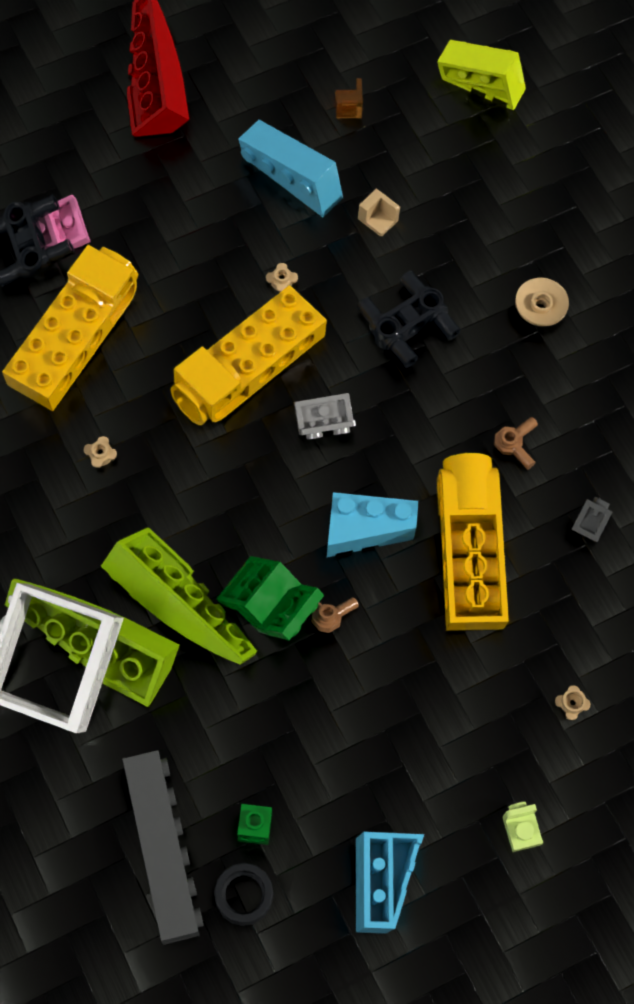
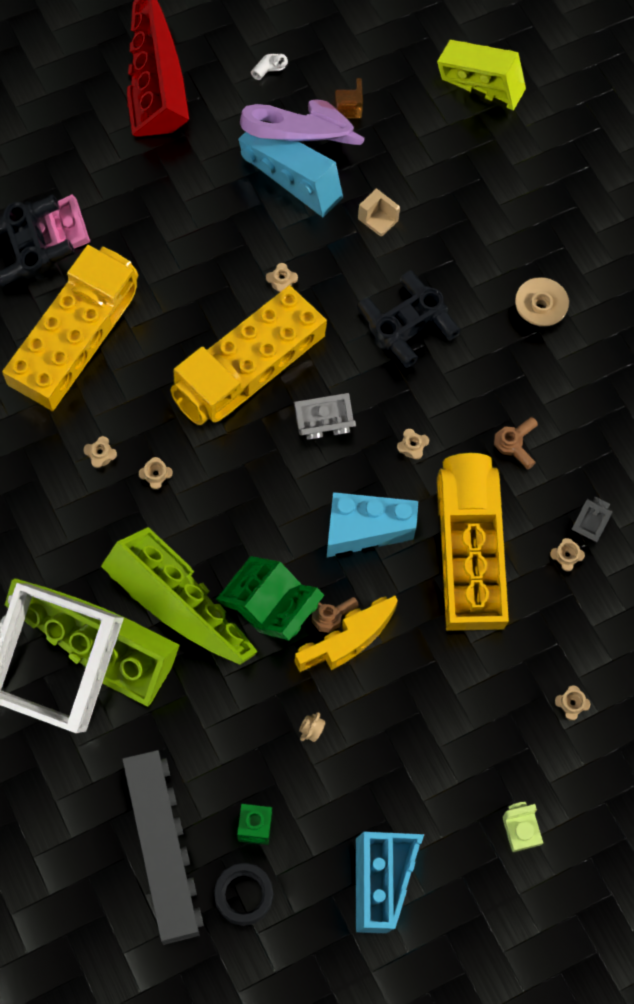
(151, 466): none -> tan plate
(269, 63): none -> white arm
(312, 727): none -> tan plate
(322, 124): none -> lavender animal
(359, 631): none -> yellow slope
(407, 449): none -> tan plate
(570, 547): none -> tan plate

